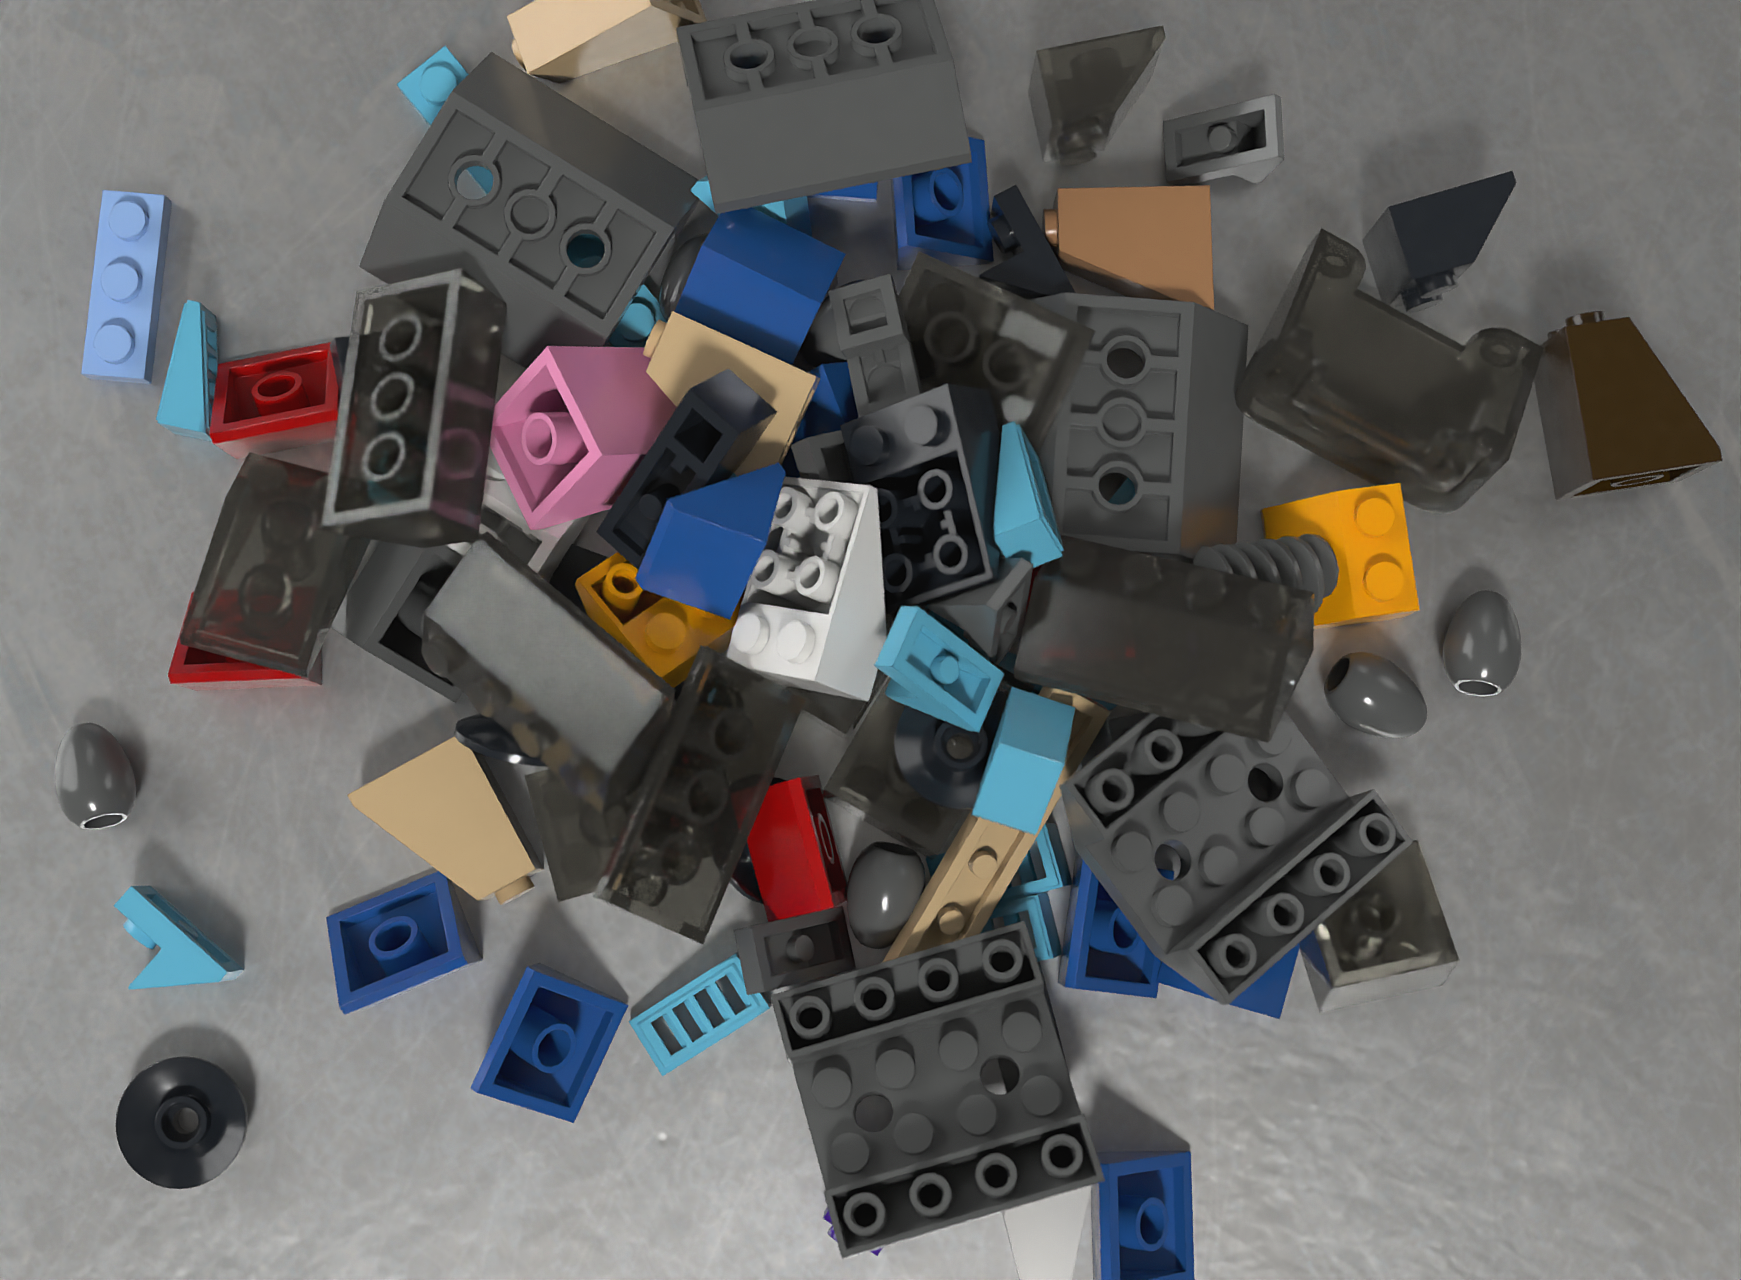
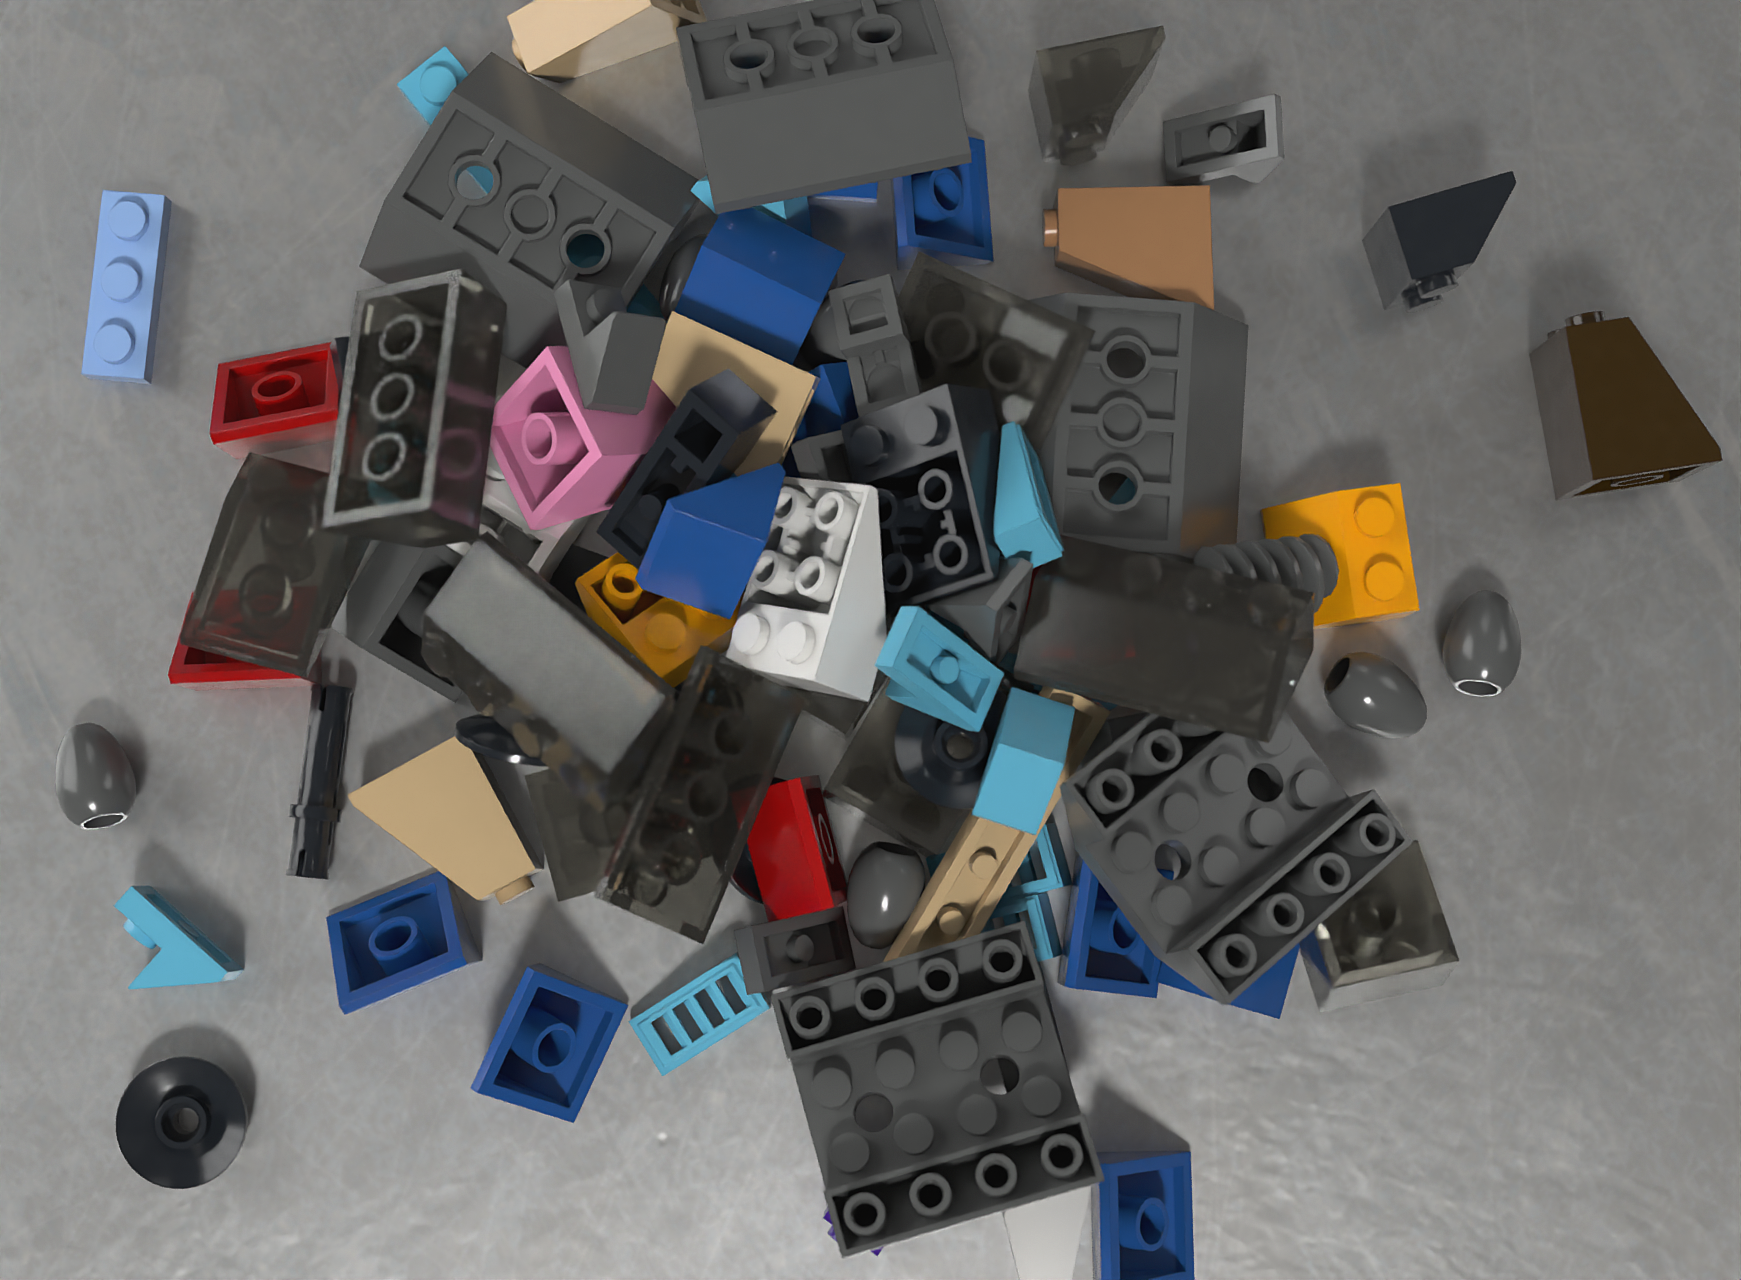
(191, 375): medium azure slope -> none
(319, 782): none -> black pin
(608, 347): none -> dark grey slope
(1034, 267): black slope -> none
(1385, 388): clear smoke windscreen -> none

